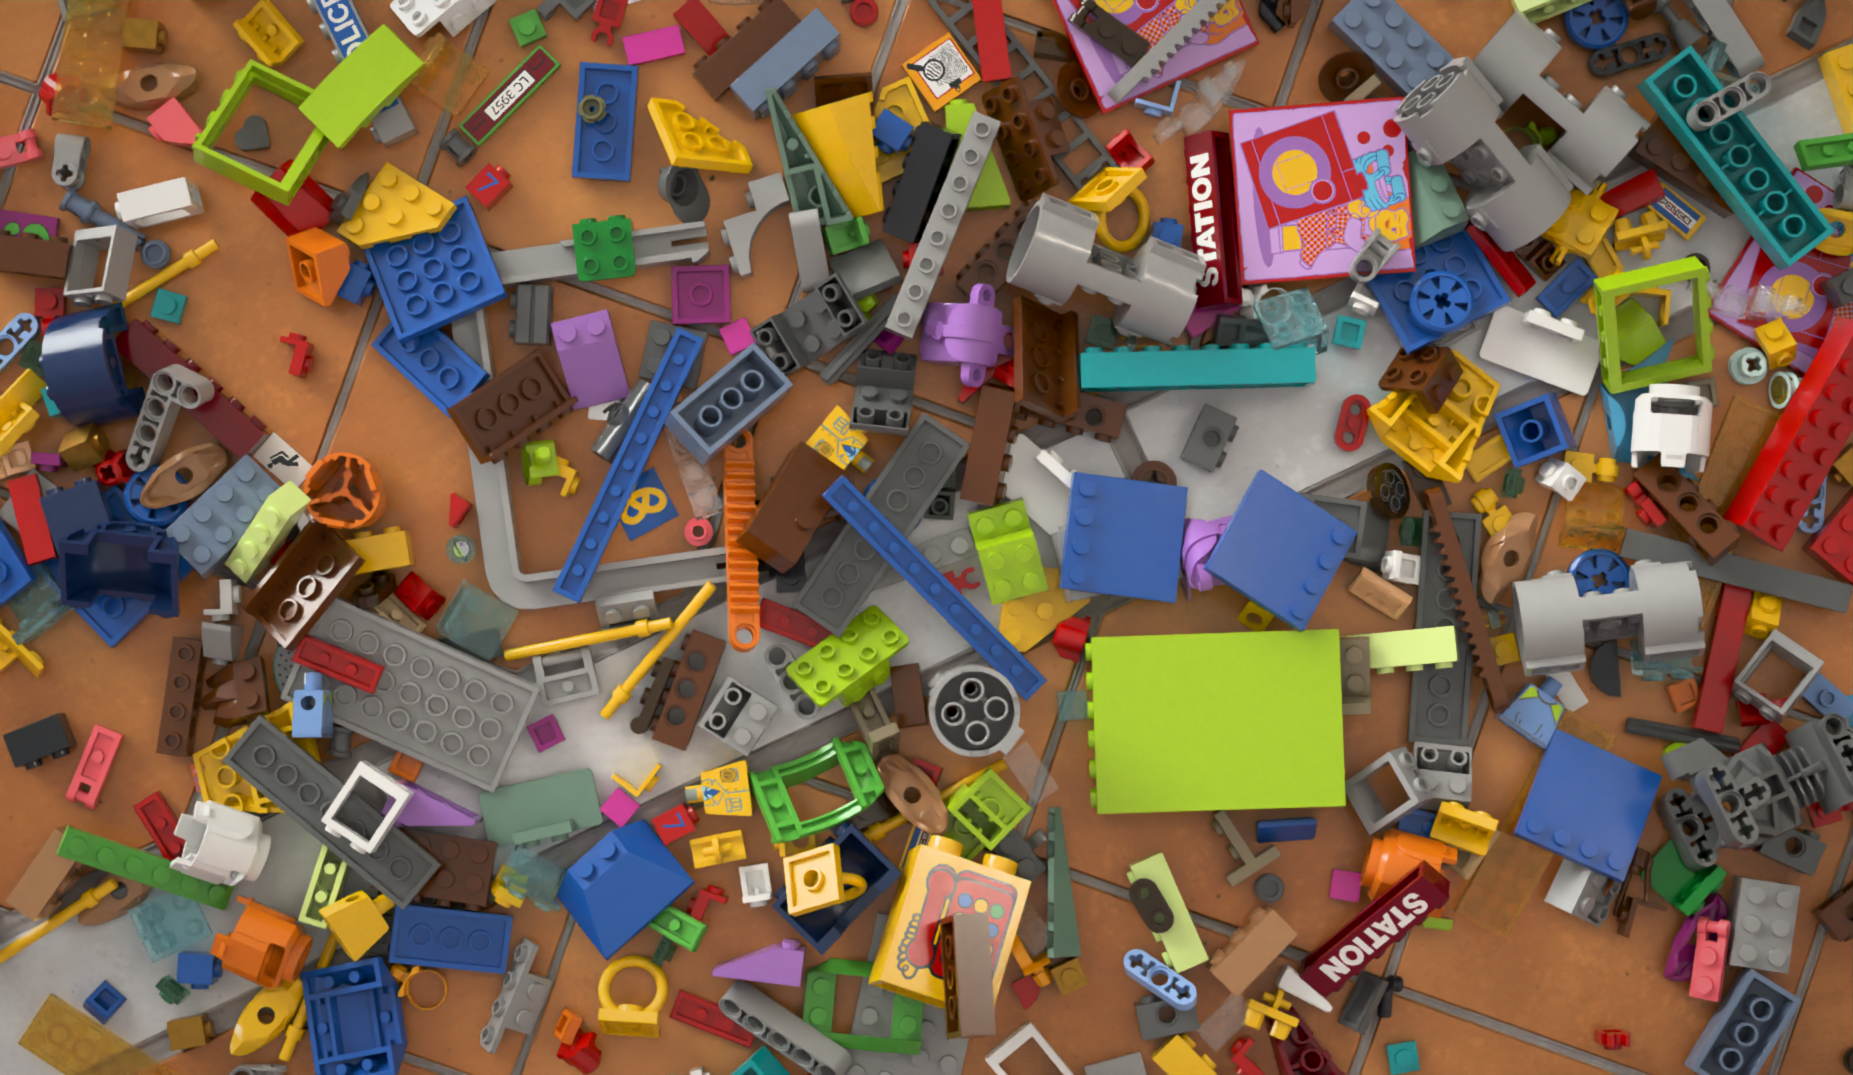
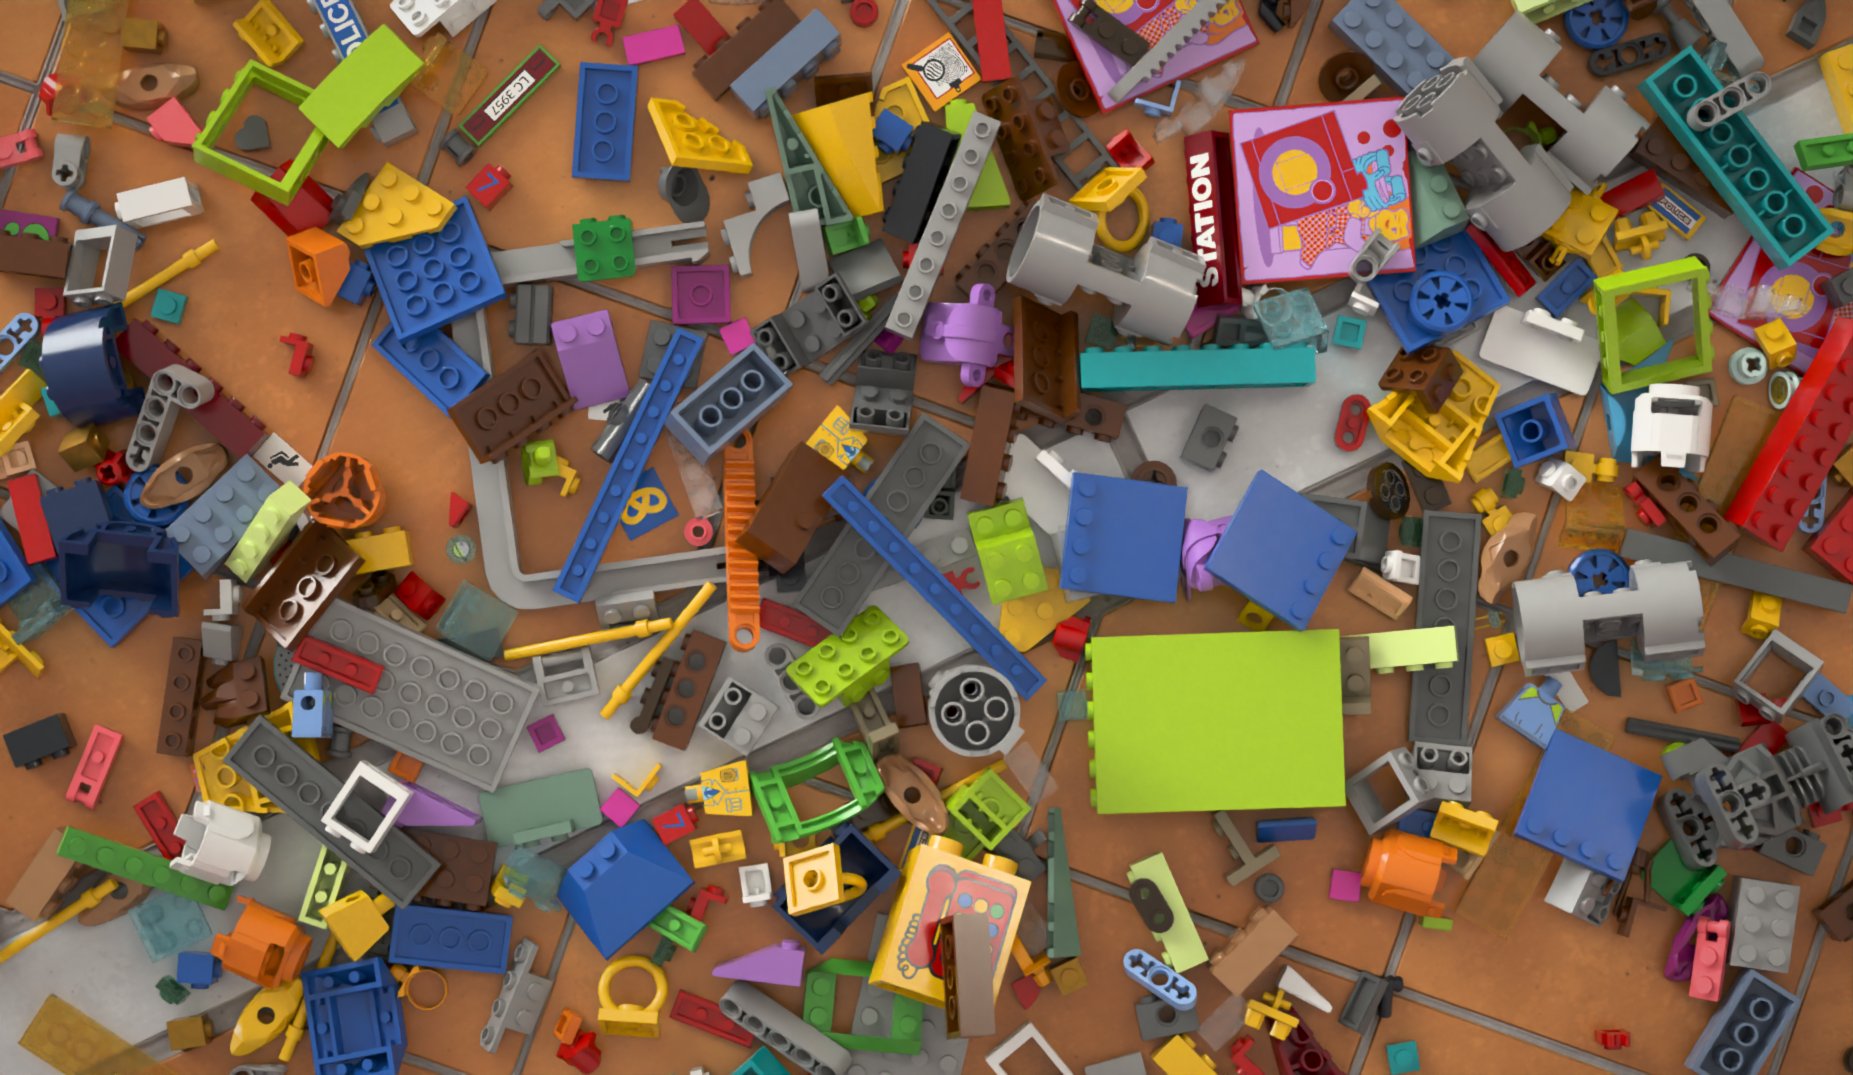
(47, 461): magenta plate -> none
(104, 1002): blue slope -> none
(155, 253): sand blue plate -> none
(528, 28): bright green plate -> none
(592, 101): olive plate -> none
(1375, 929): dark red brick -> none
(1466, 599): reddish brown gear -> none
(1721, 659): red tile -> none

